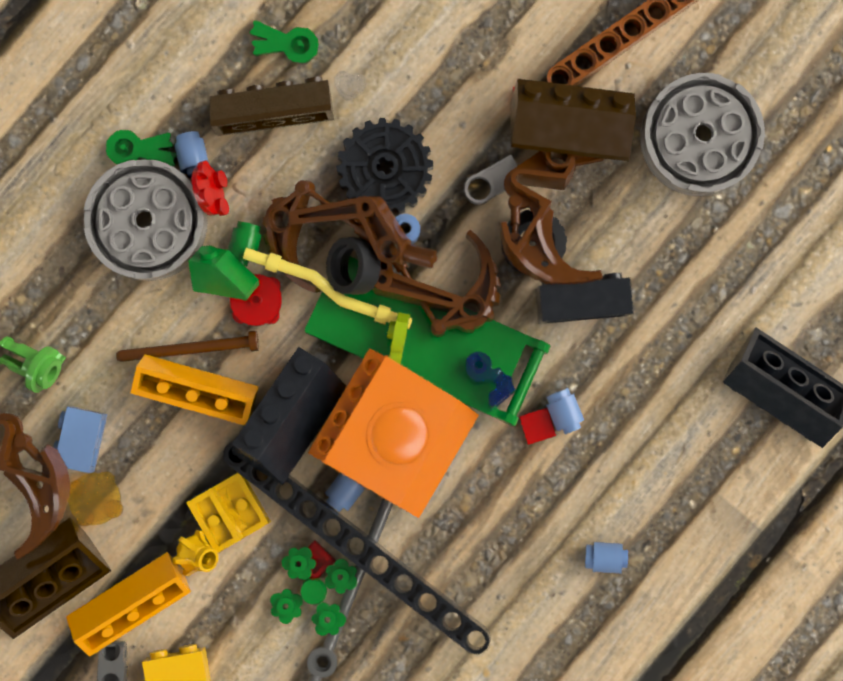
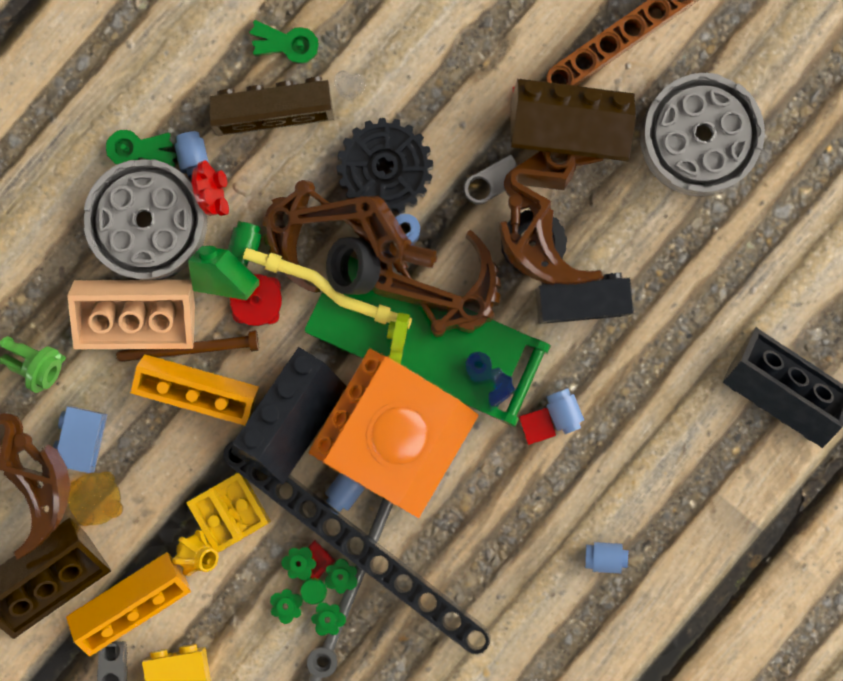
(132, 314): none -> light nougat slope

